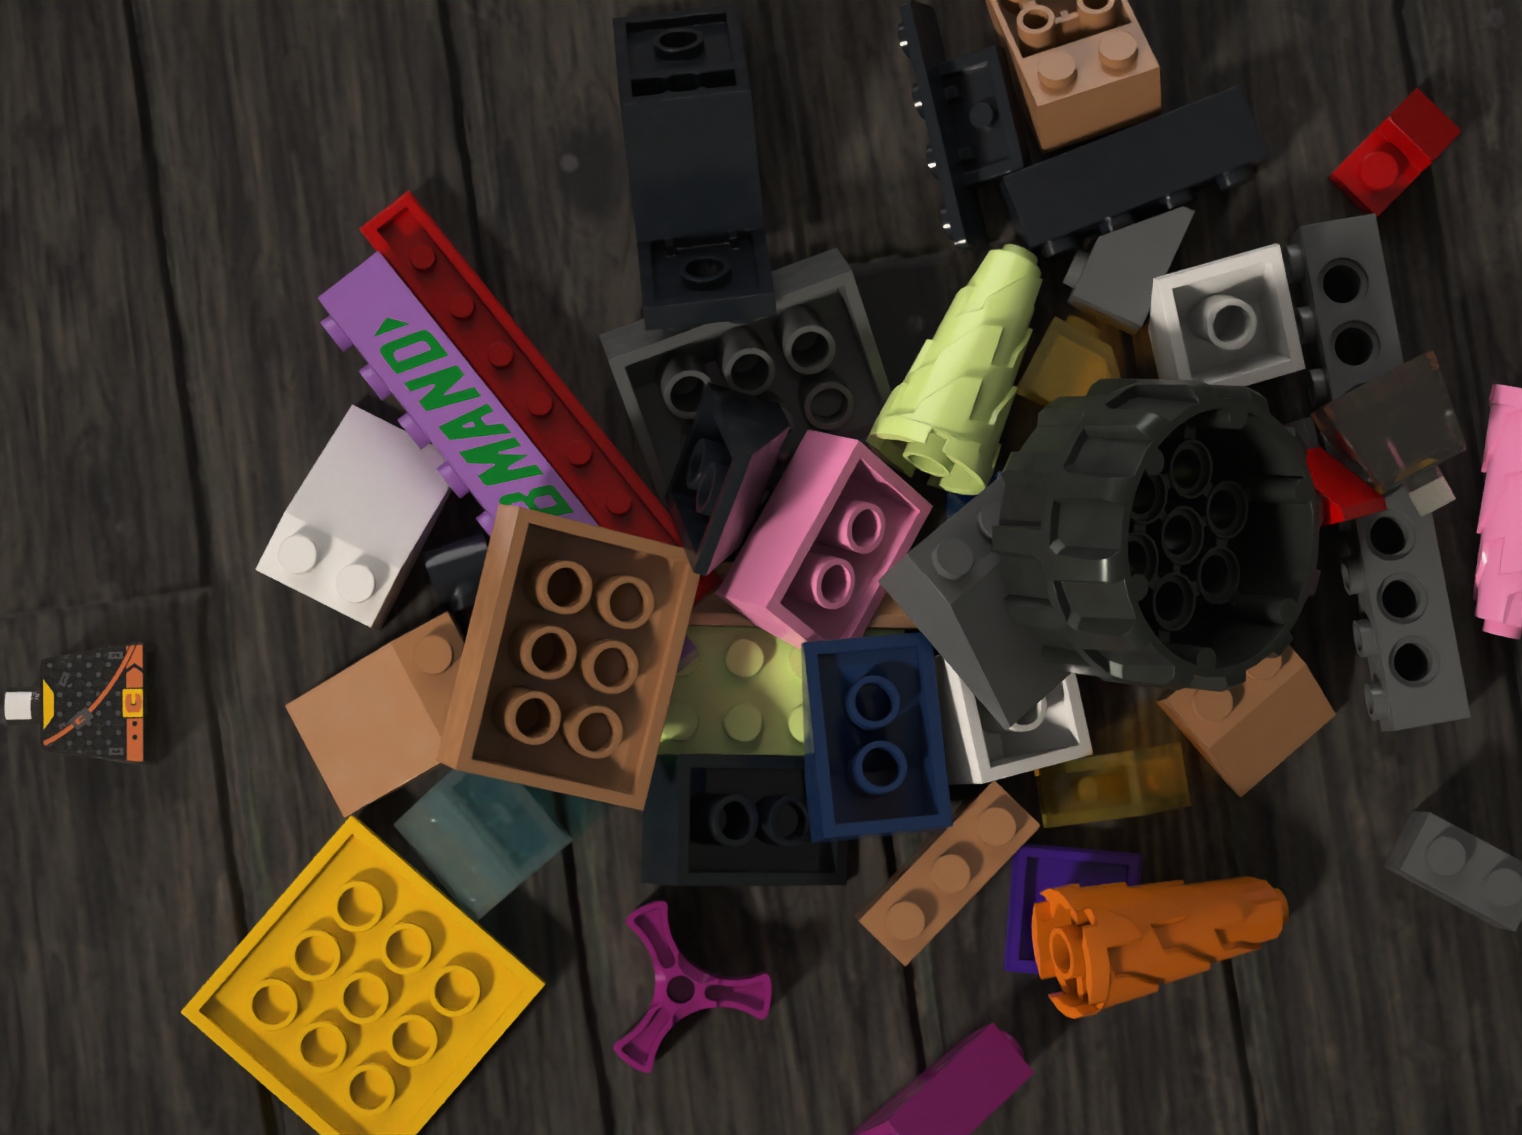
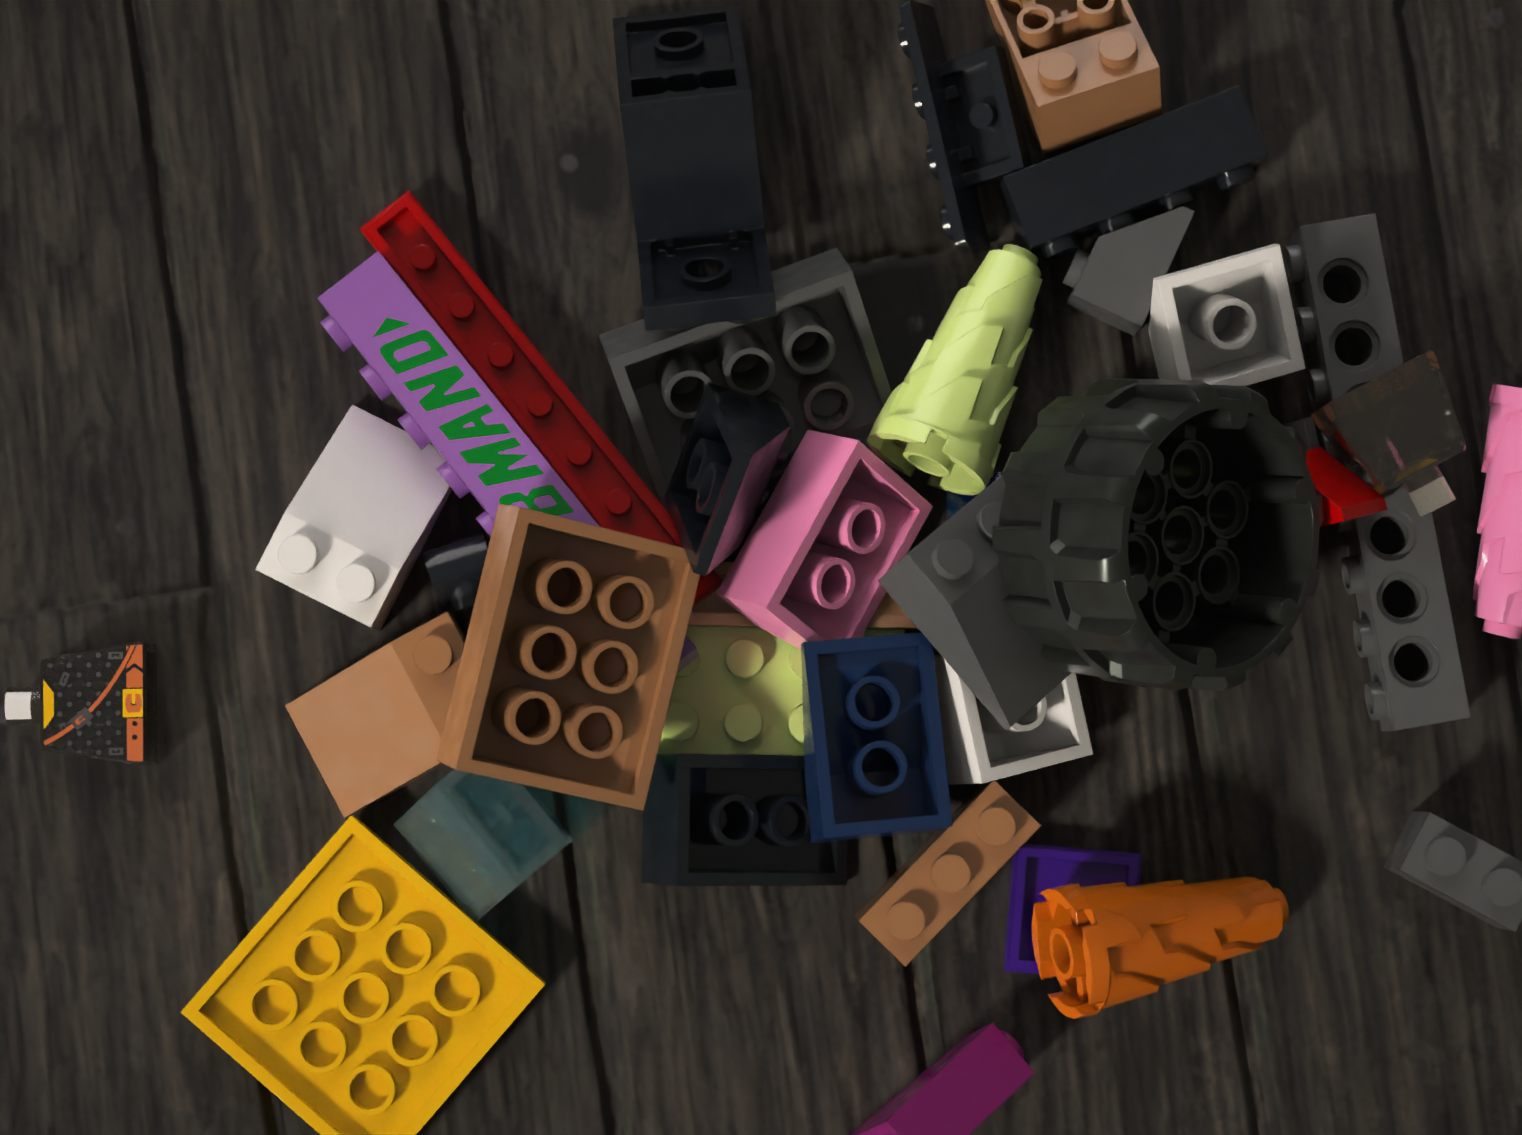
(681, 988): magenta piece -> none
(1067, 362): clear yellow slope -> none
(1113, 786): clear yellow slope -> none
(1255, 723): medium nougat slope -> none
(1394, 154): red slope -> none

